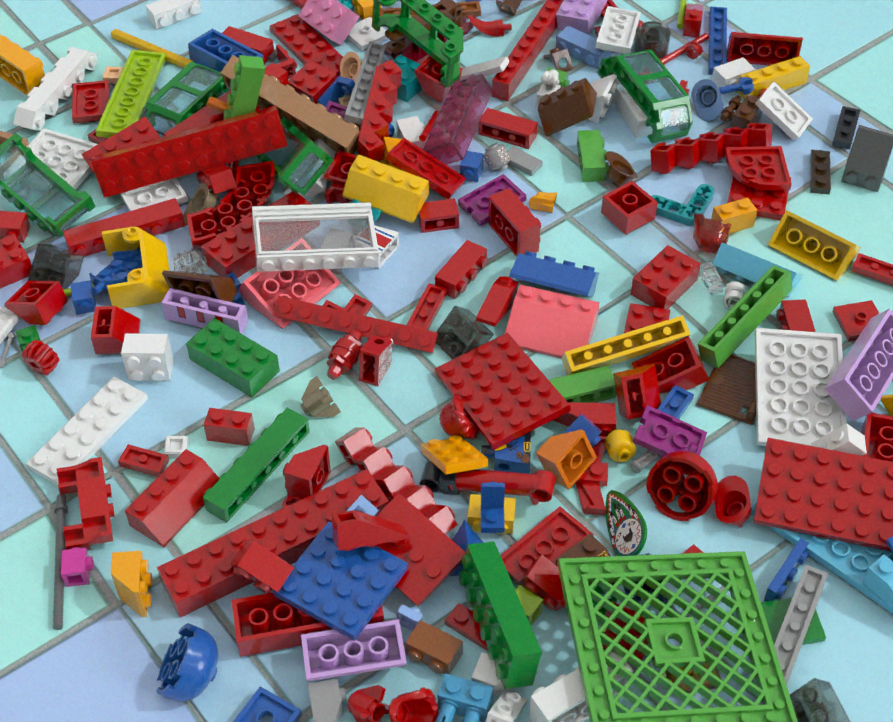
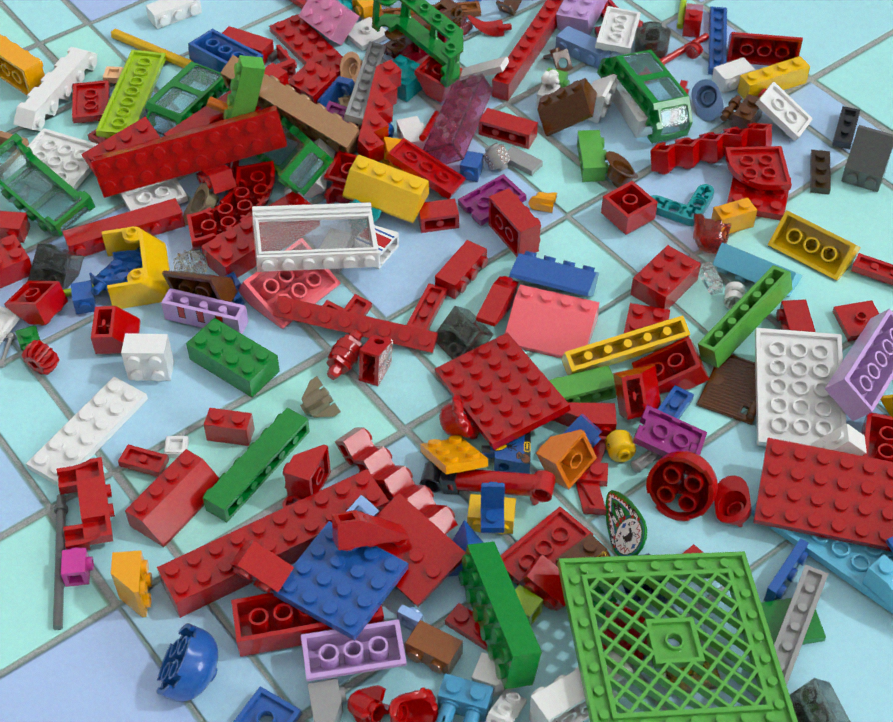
(745, 85): blue bar -> none

